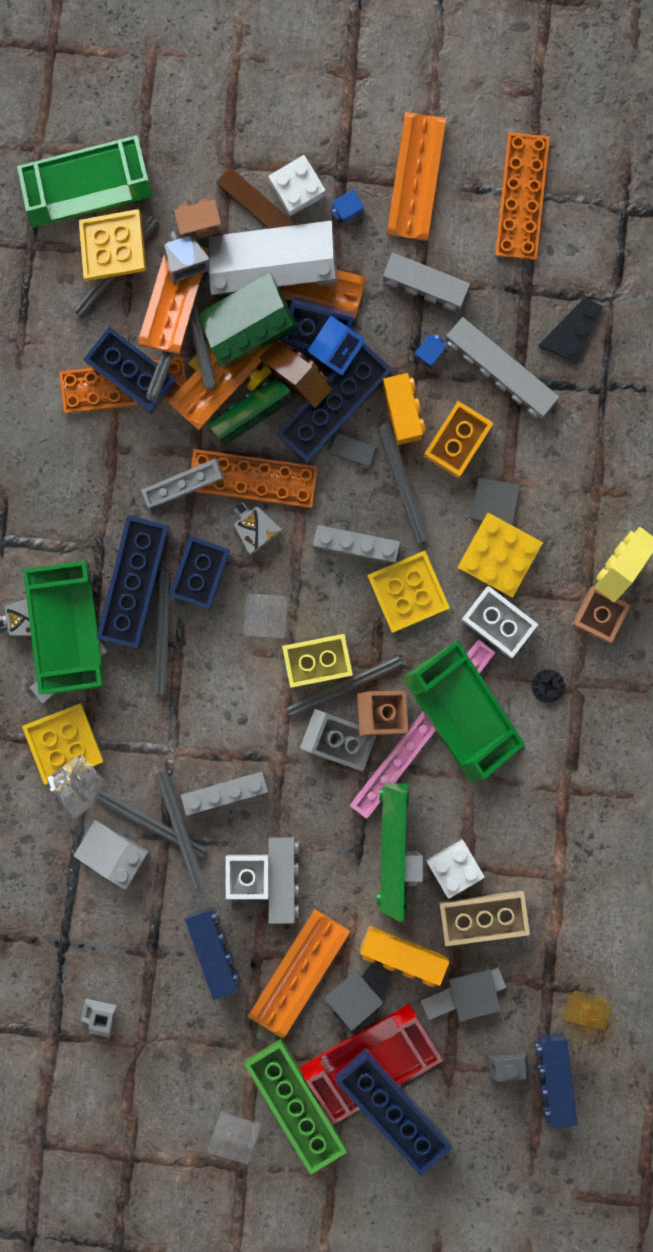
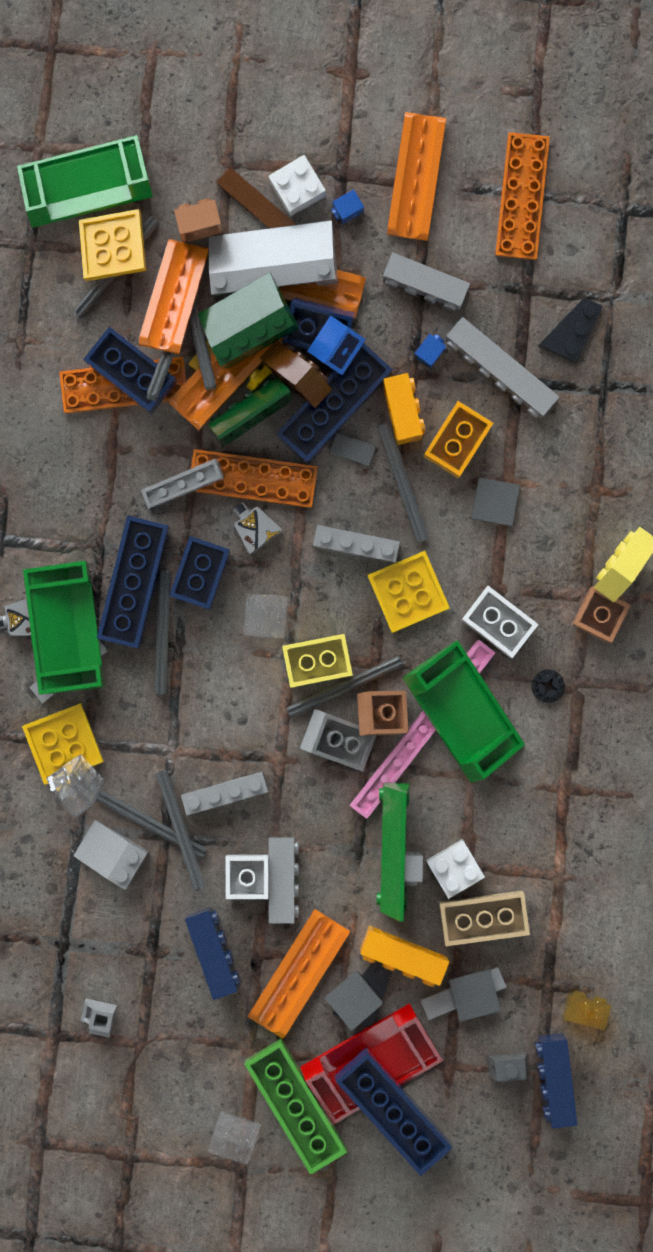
(184, 257): dark grey torso -> none
(500, 554): yellow plate -> none

